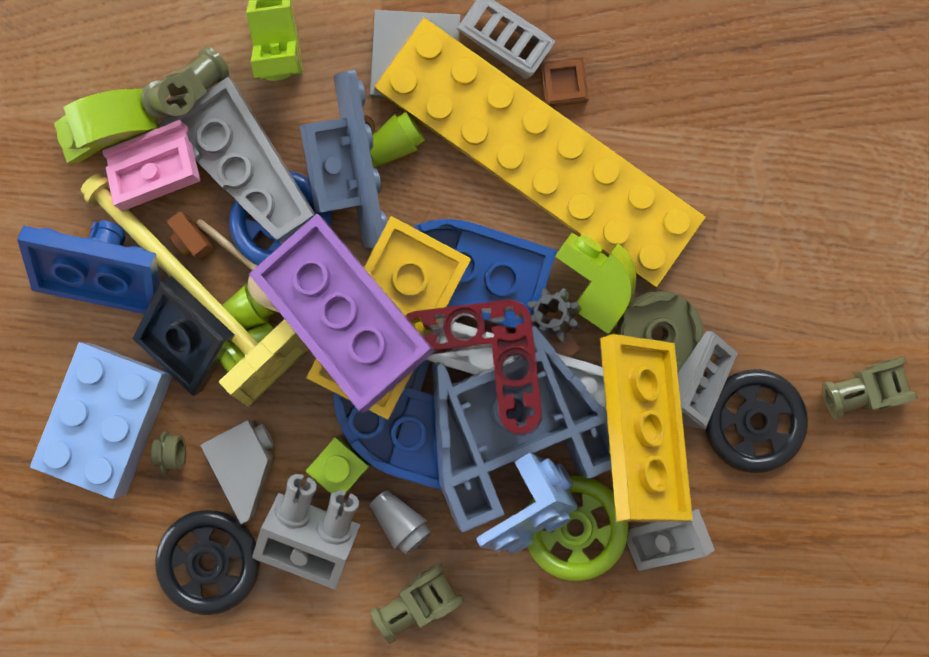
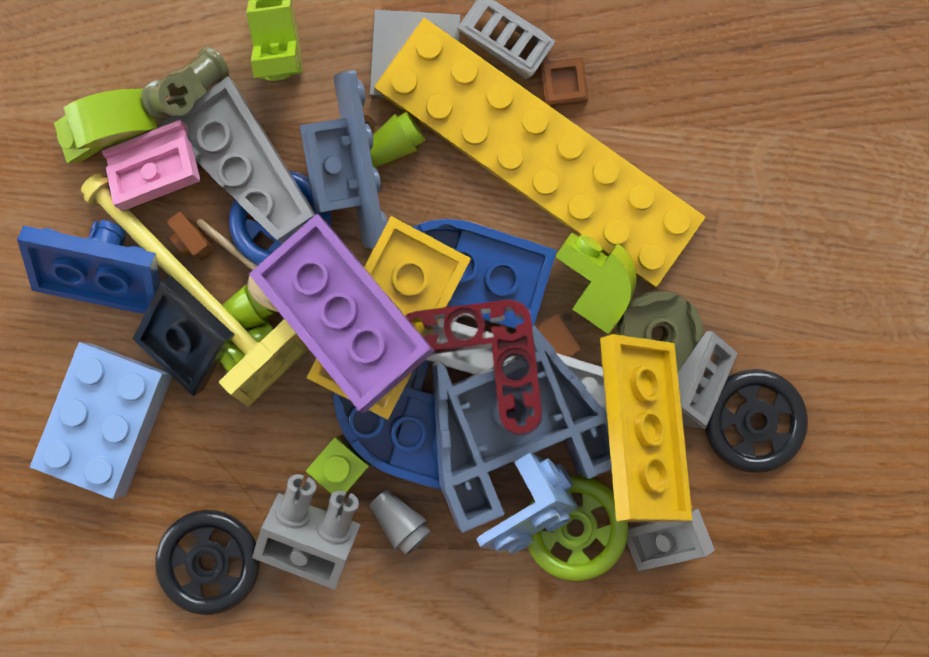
(168, 452): olive plate -> none
(242, 465): light grey slope -> none
(419, 602): olive connector -> none
(552, 303): dark grey gear -> none
(876, 387): olive connector -> none

